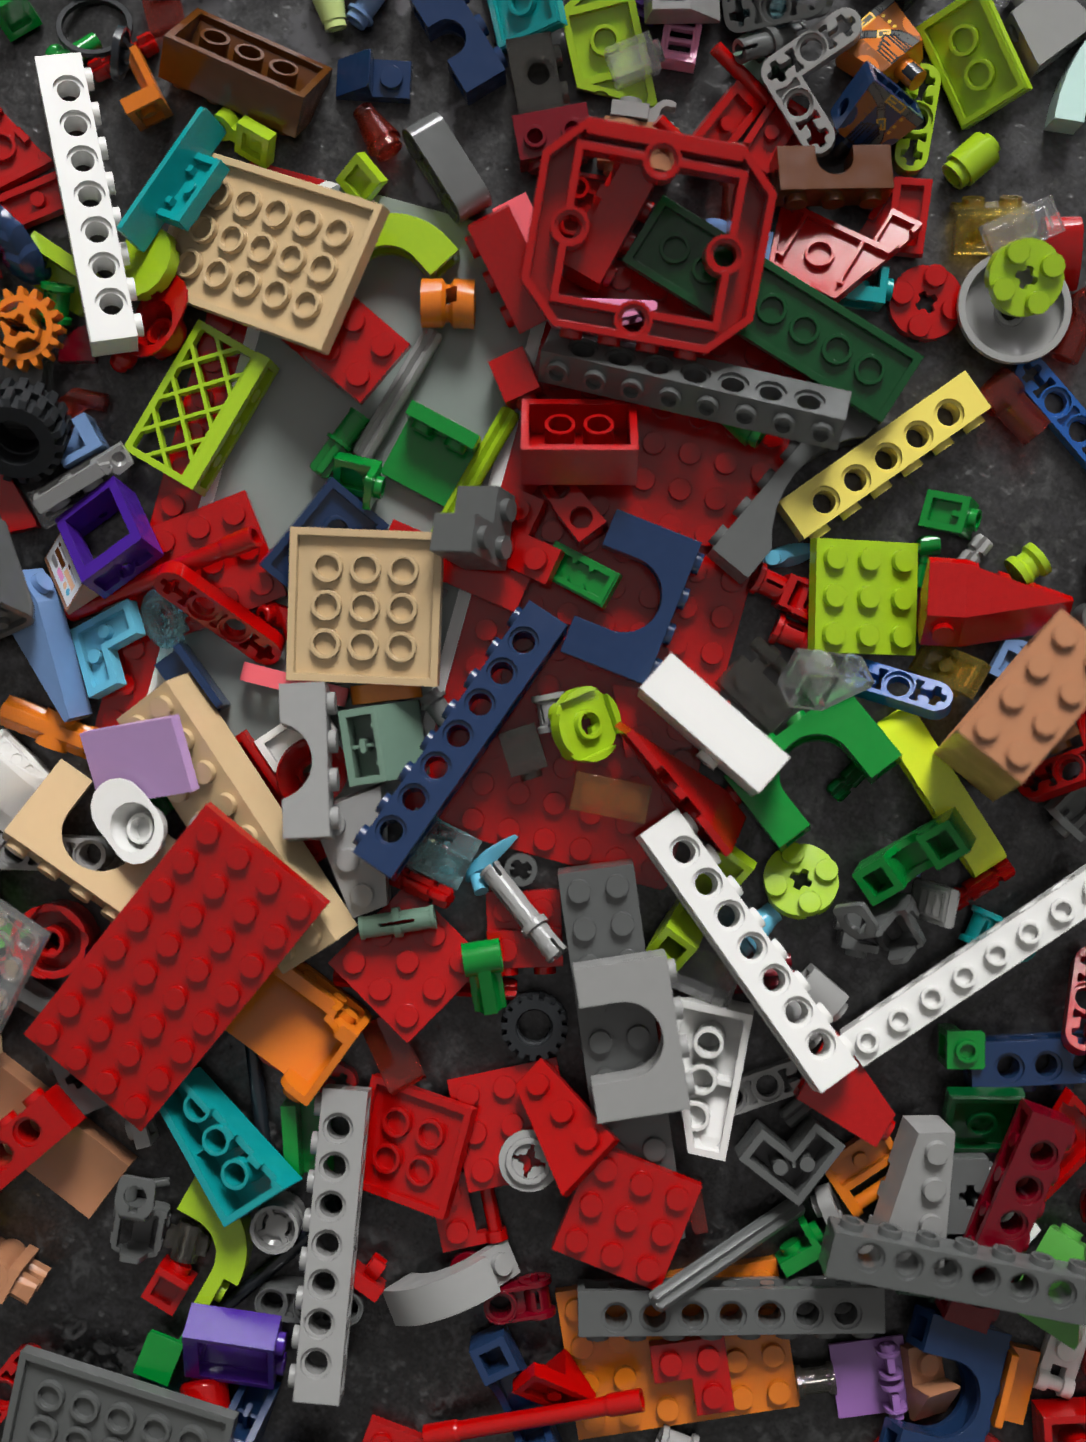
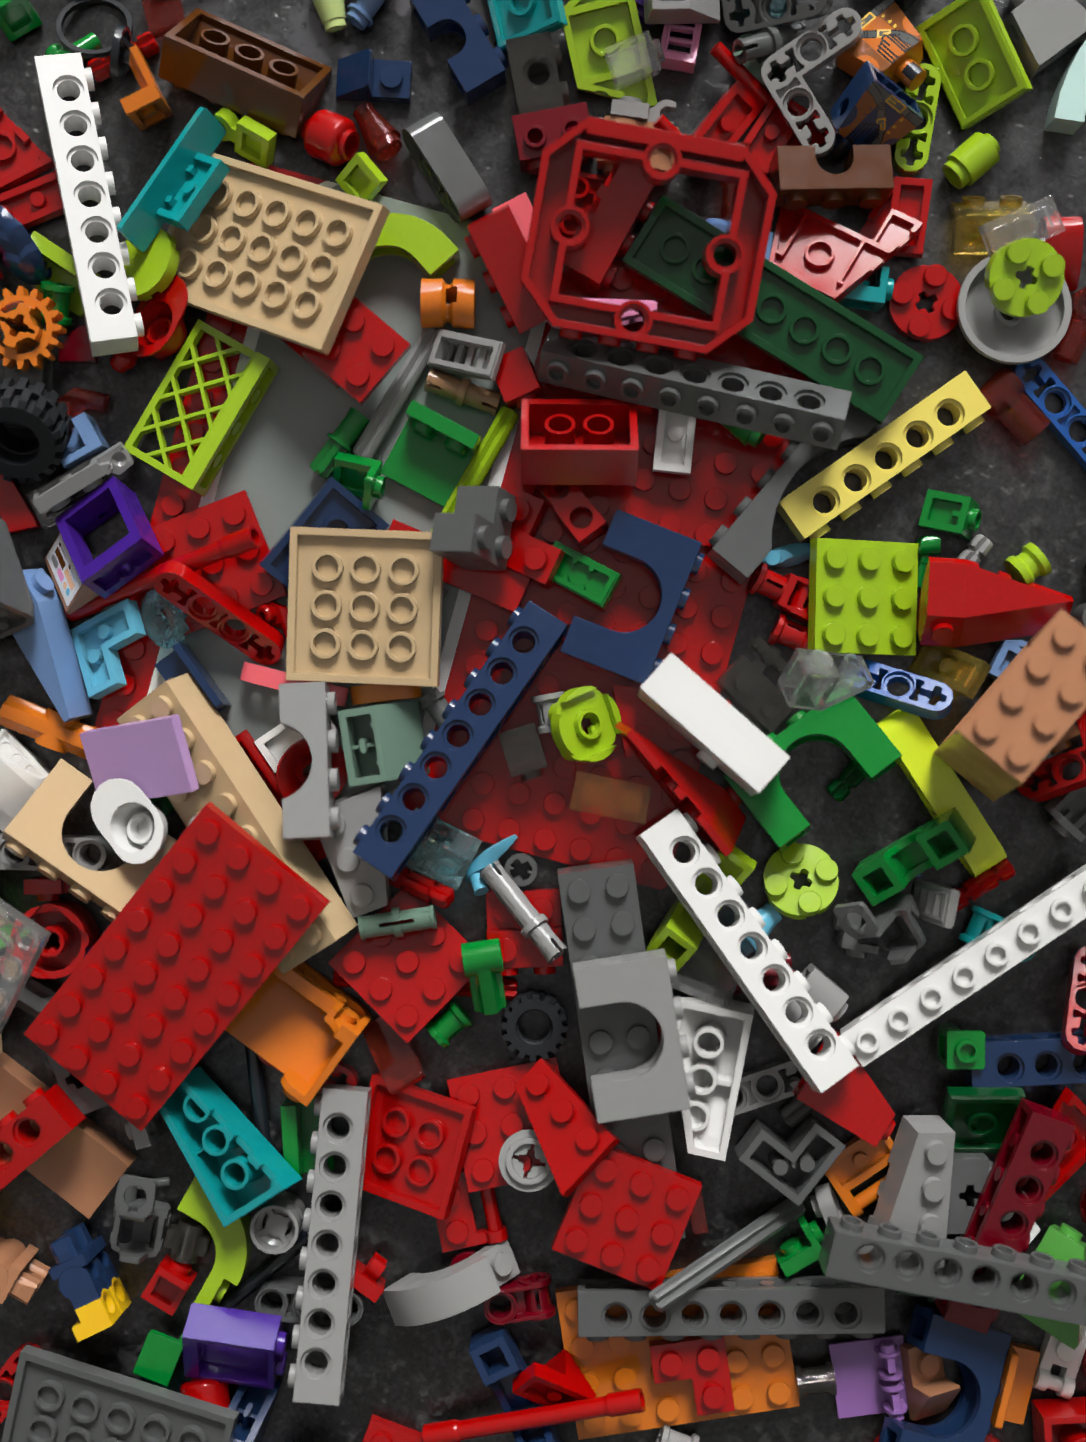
(45, 888): none -> red plate
(88, 1281): none -> dark blue hips
(330, 137): none -> red head
(444, 347): none -> light grey slope
(449, 1023): none -> green bush
(463, 391): none -> medium nougat pin
(673, 443): none -> white plate

